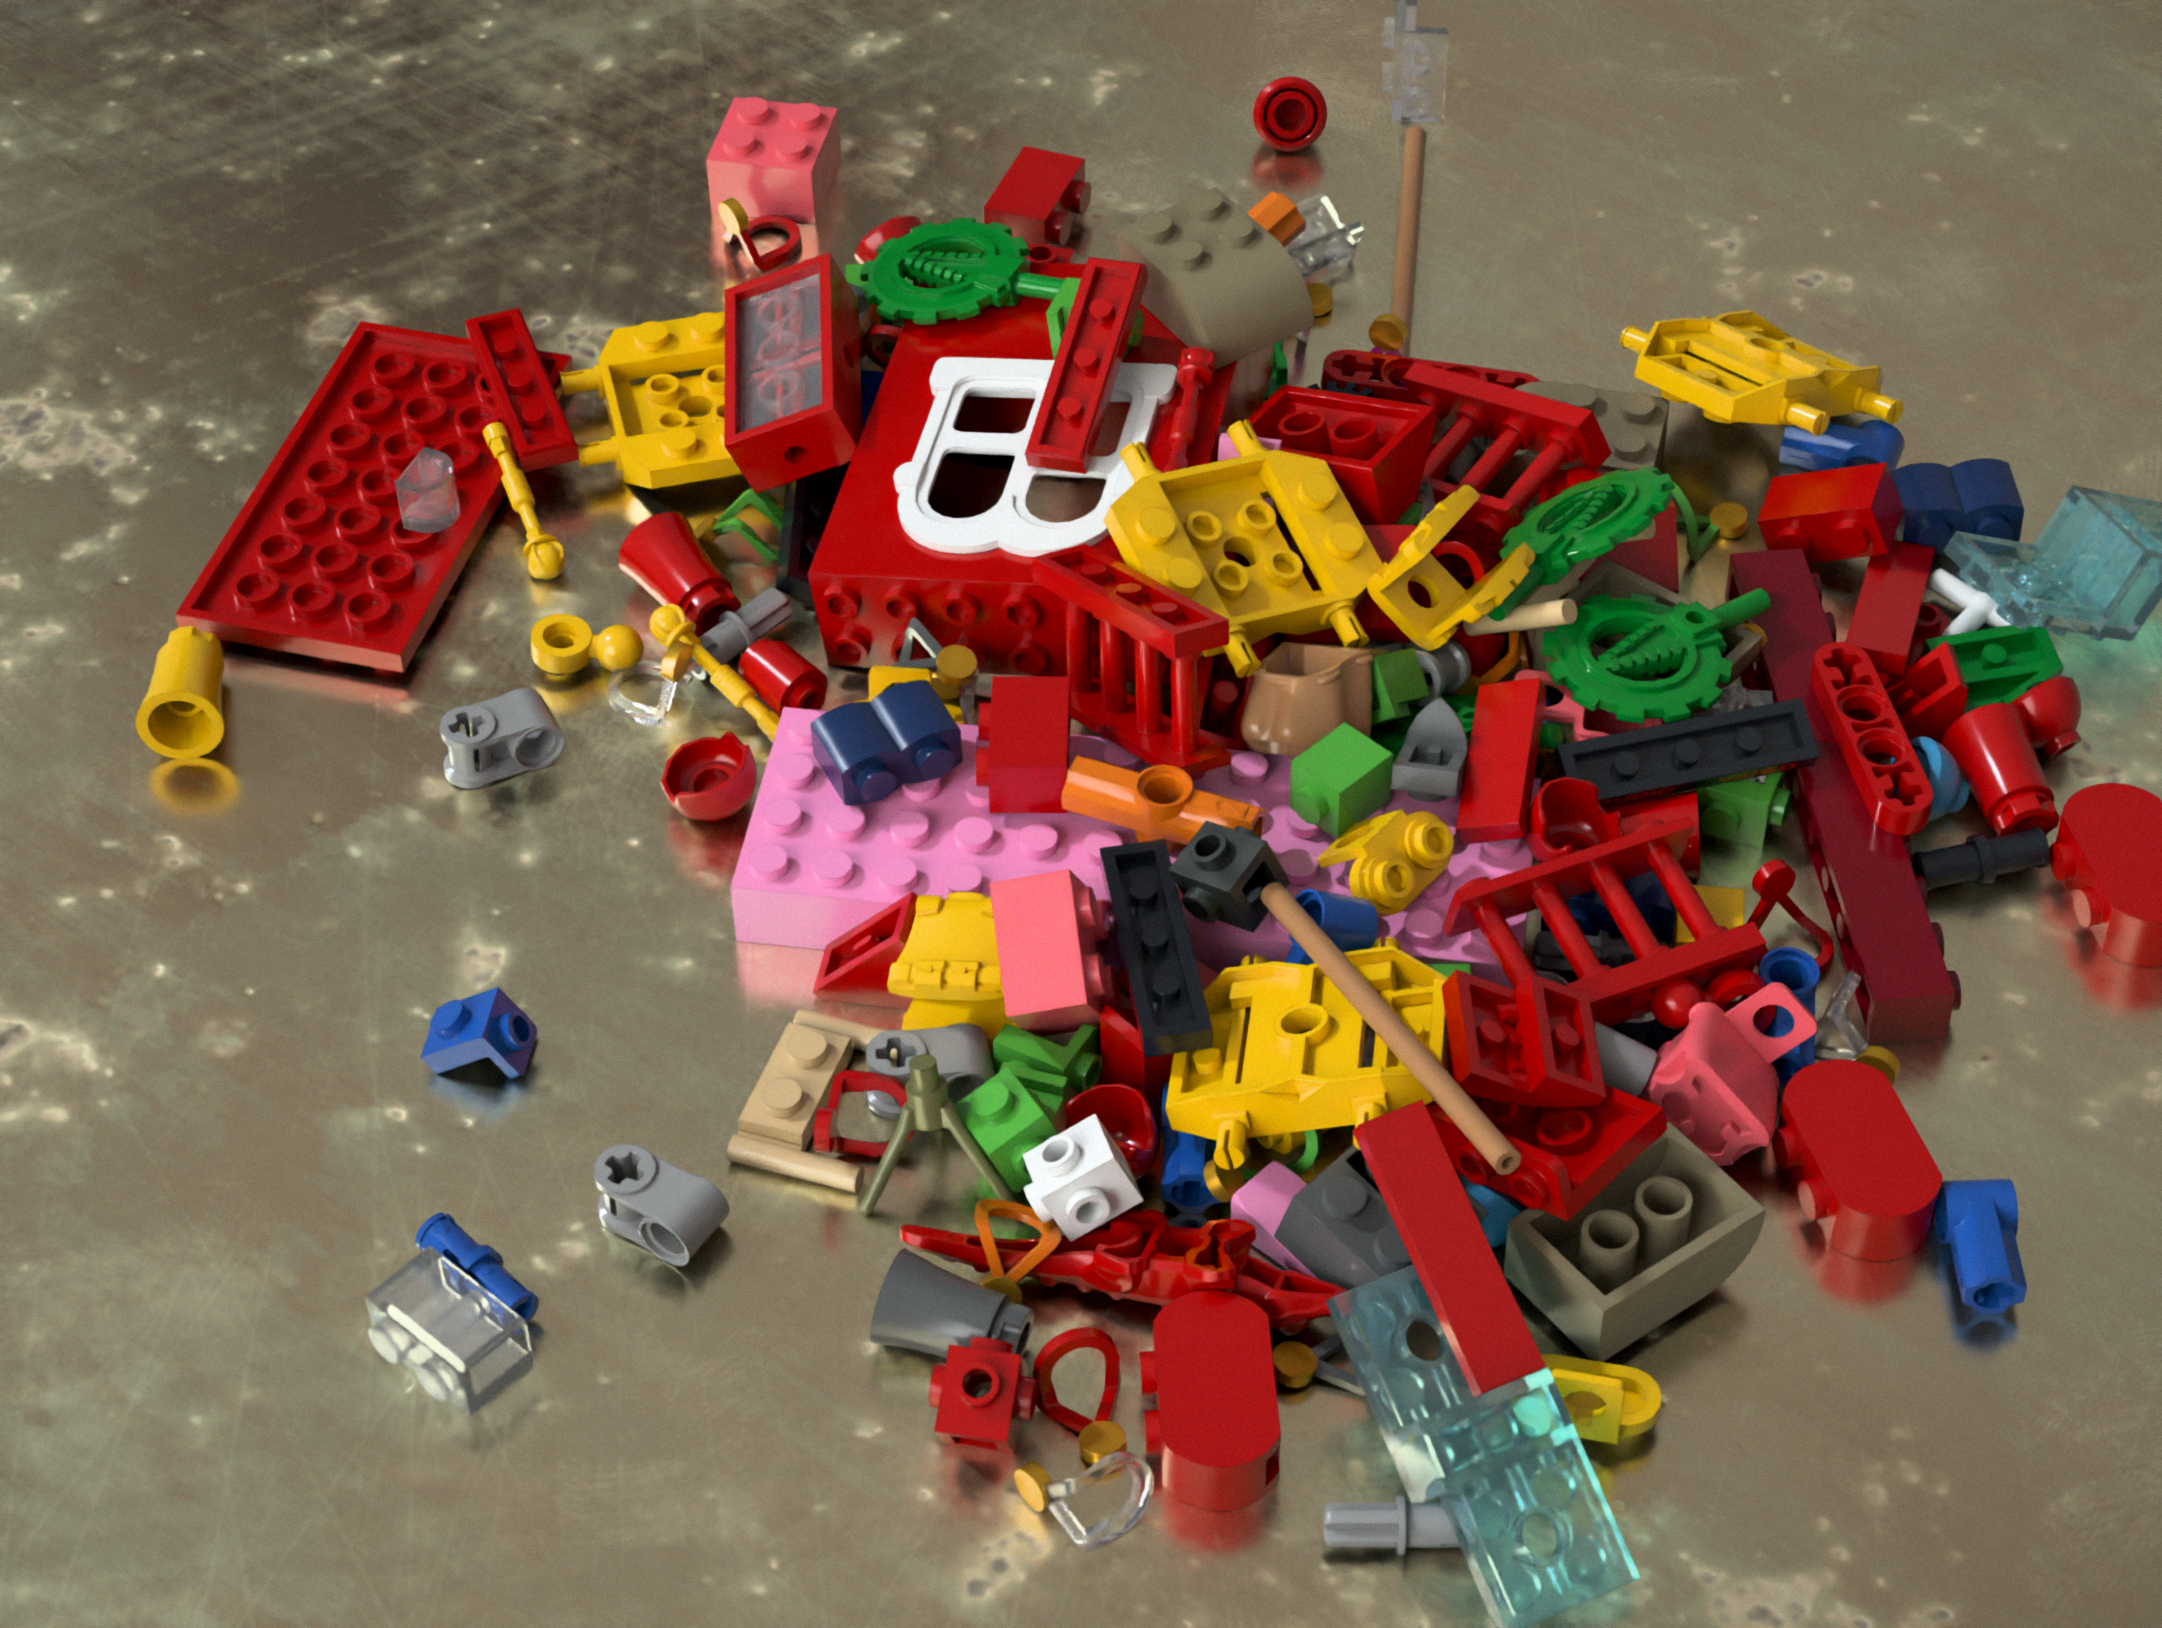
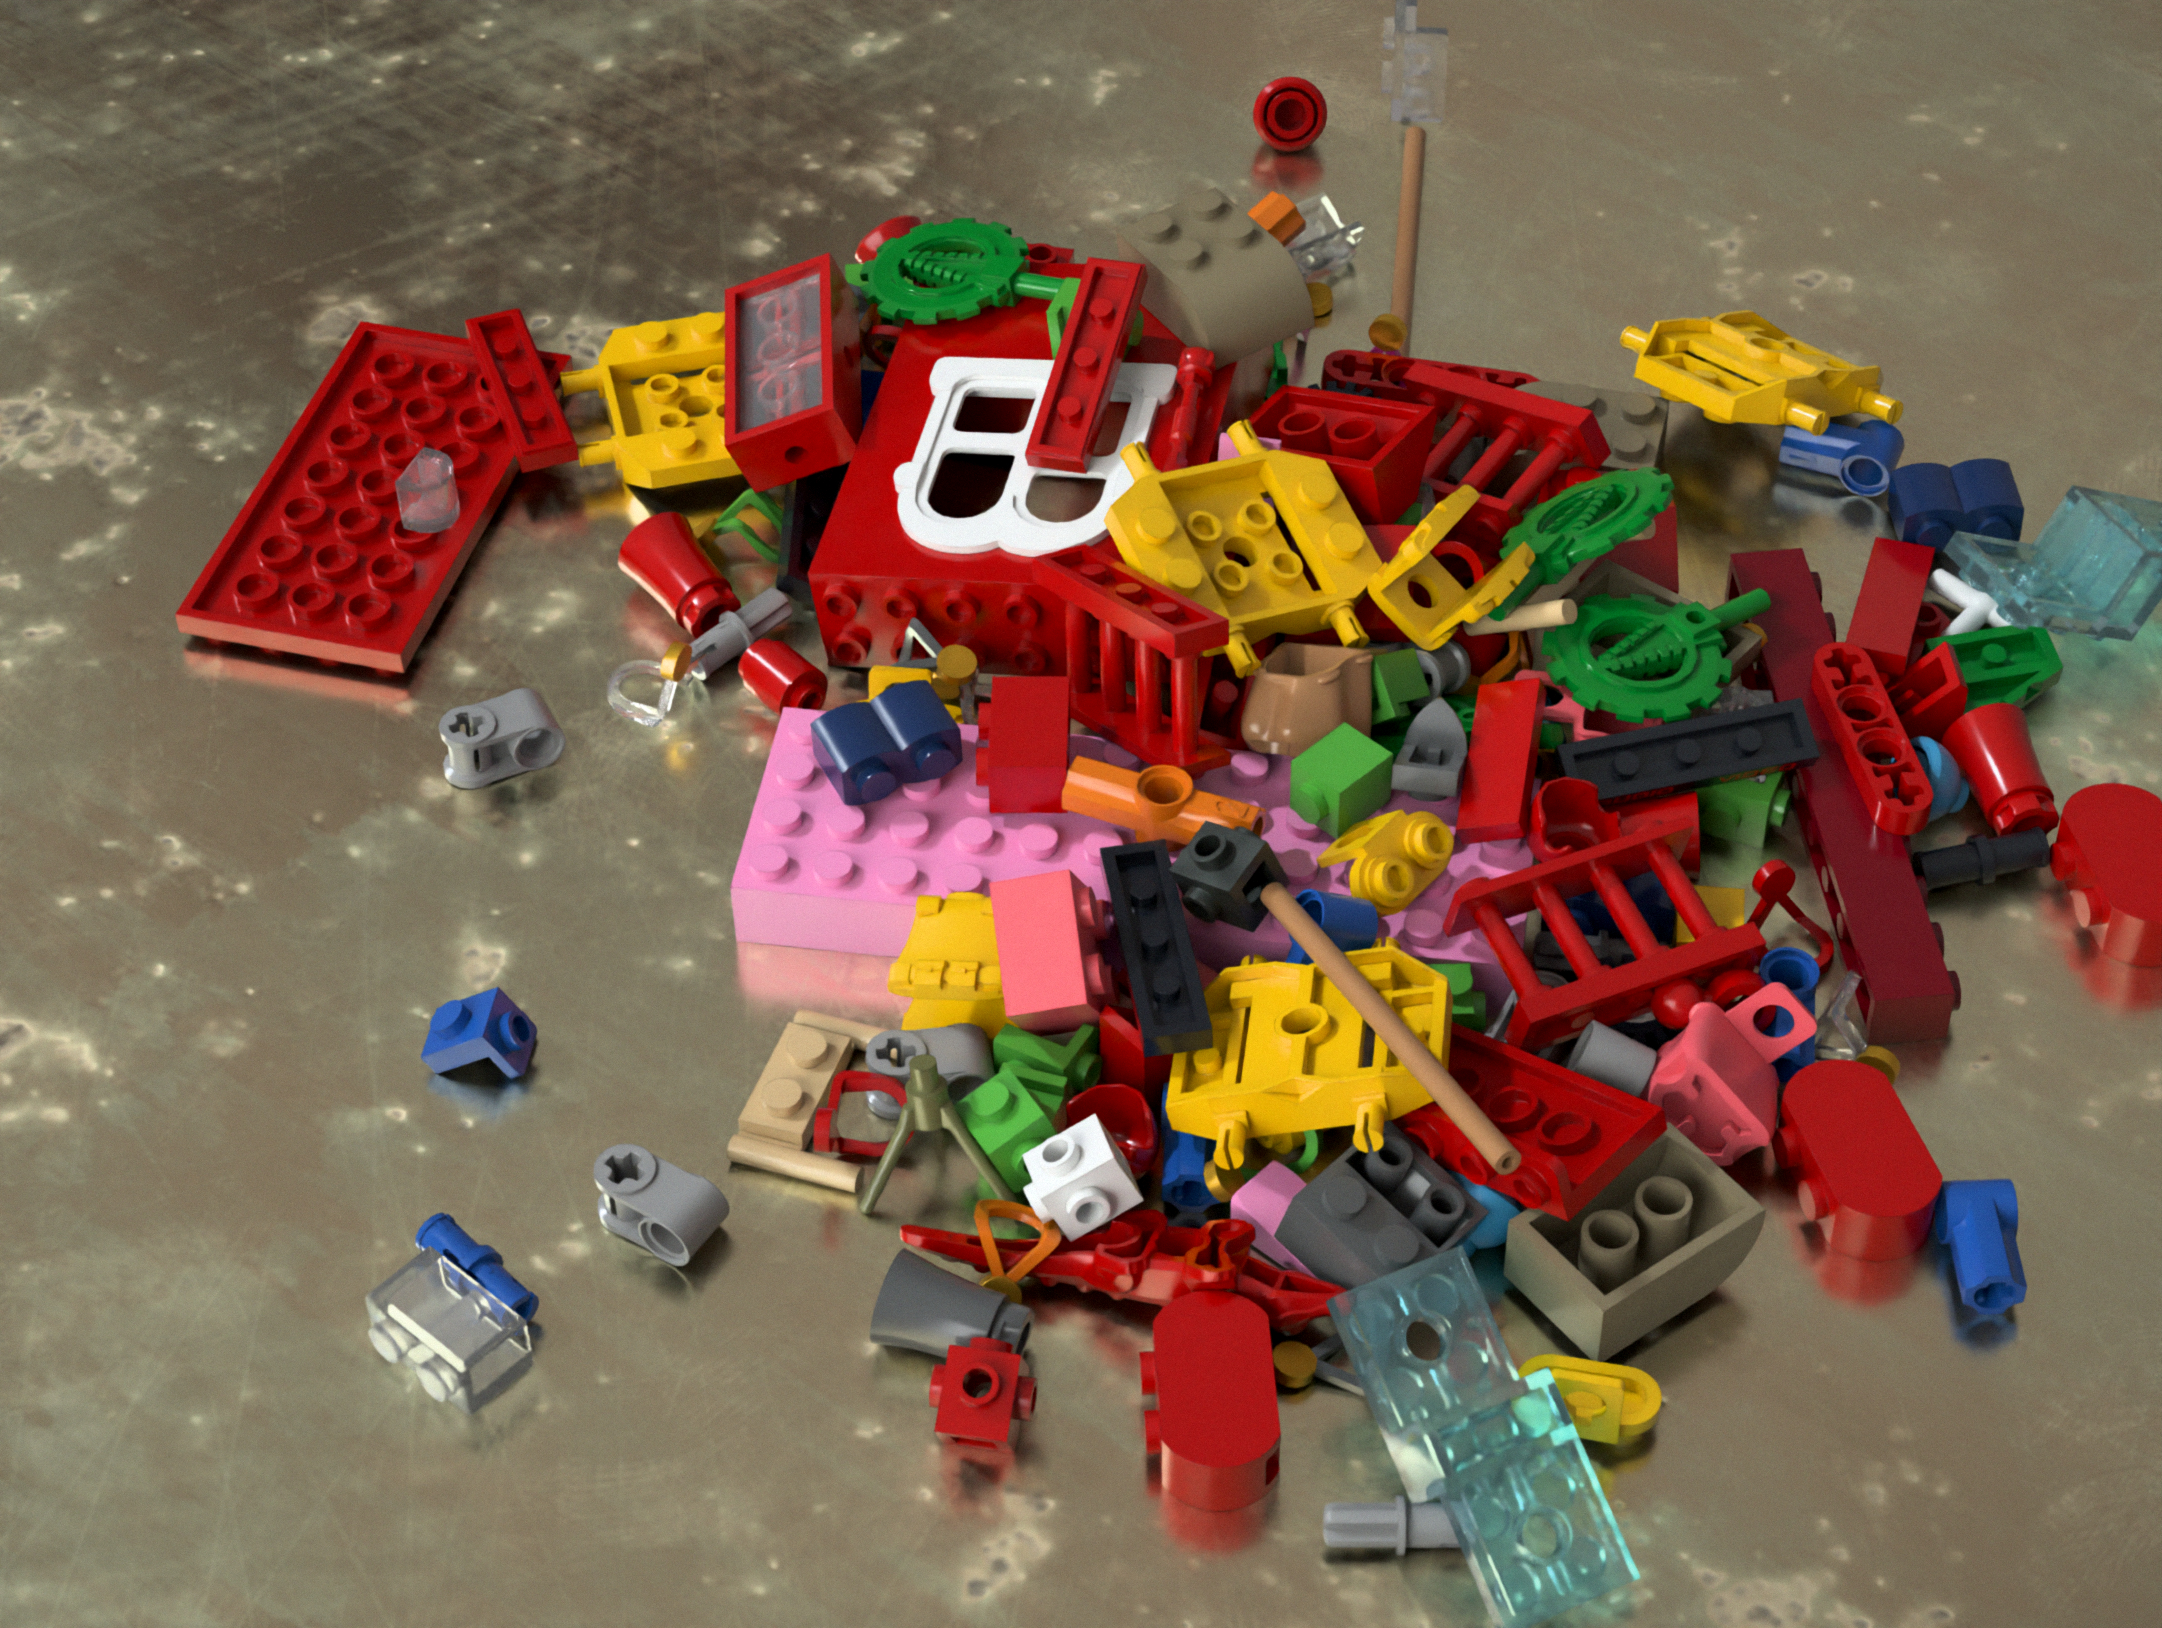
(184, 697): yellow plant -> none
(543, 550): yellow piece -> none
(567, 644): yellow plate -> none
(671, 624): yellow piece -> none
(710, 778): red hair -> none
(740, 228): red piece -> none
(775, 158): coral brick -> none
(859, 961): red slope -> none
(1040, 196): red brick -> none
(1043, 1493): clear piece -> none
(1099, 1436): red piece -> none
(1448, 1248): red tile -> none
(1523, 1042): red slope -> none
(1724, 521): piece -> none
(1832, 513): red brick -> none
(2052, 715): red brick -> none

